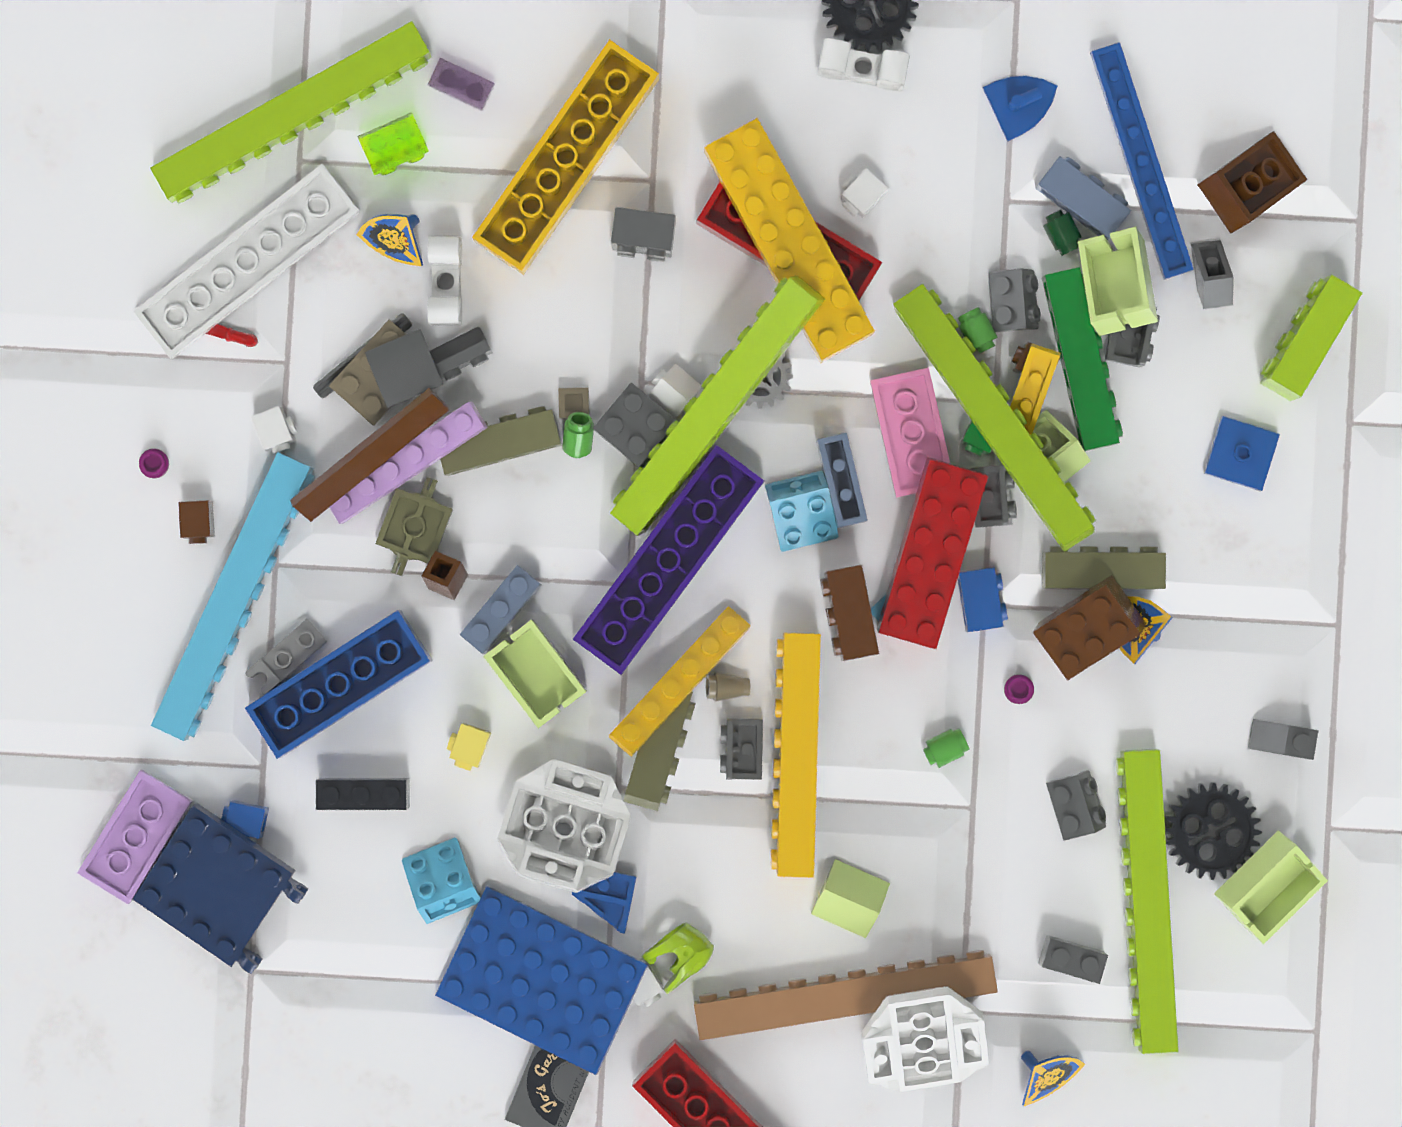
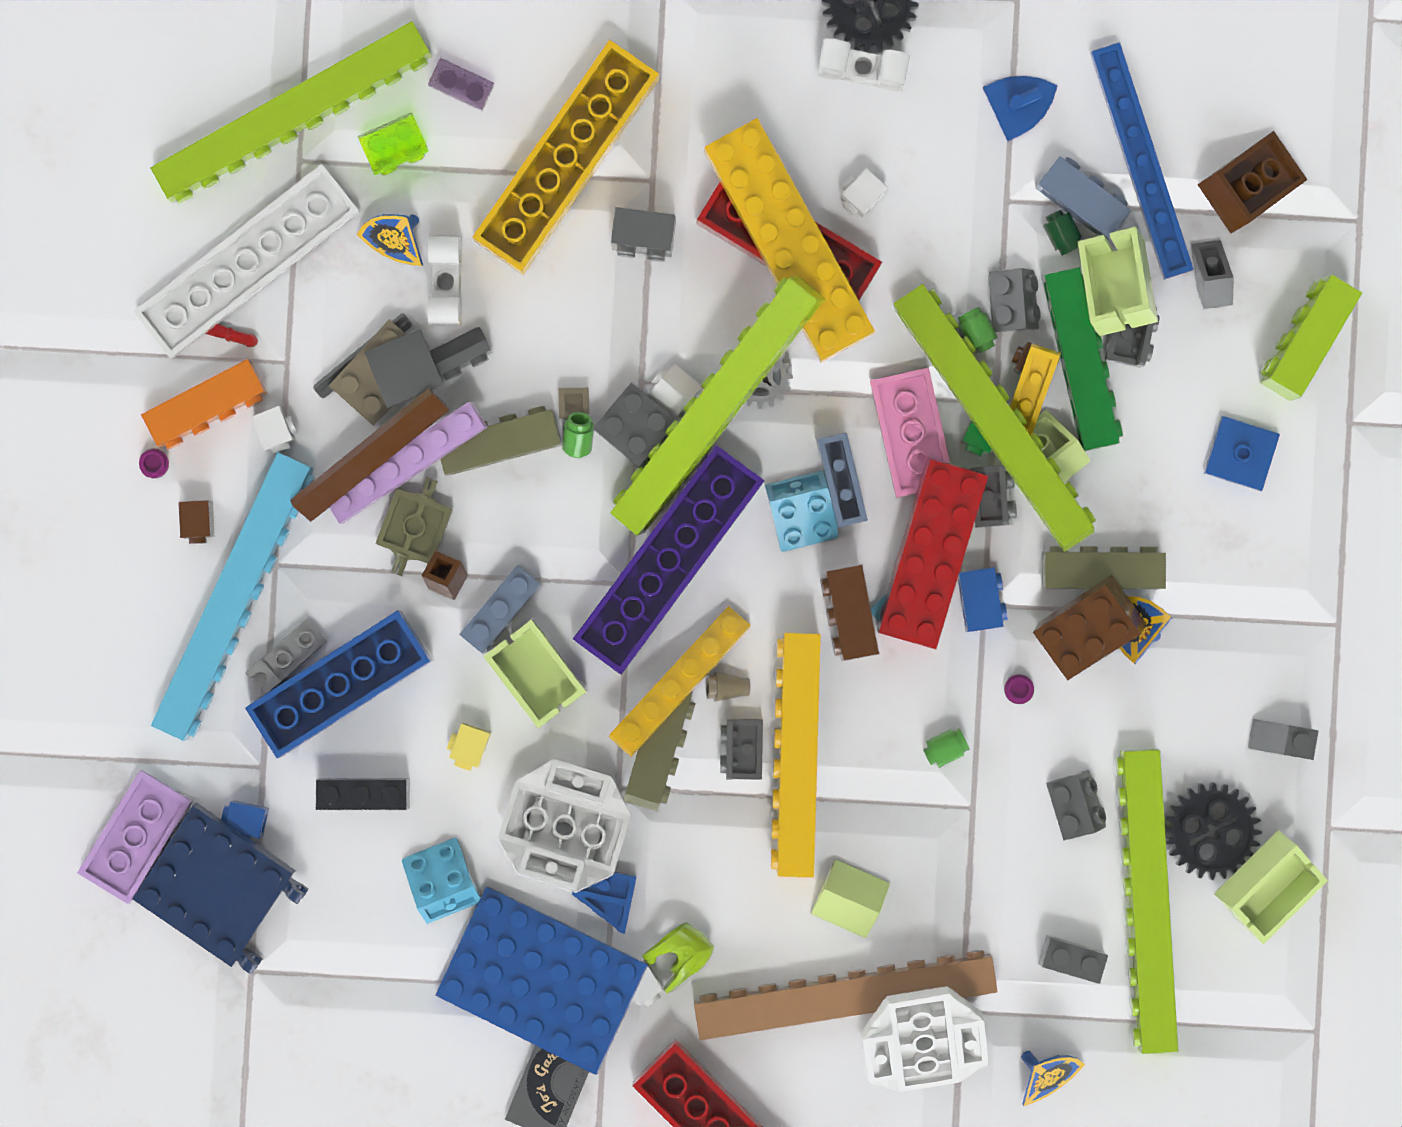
(204, 404): none -> orange brick

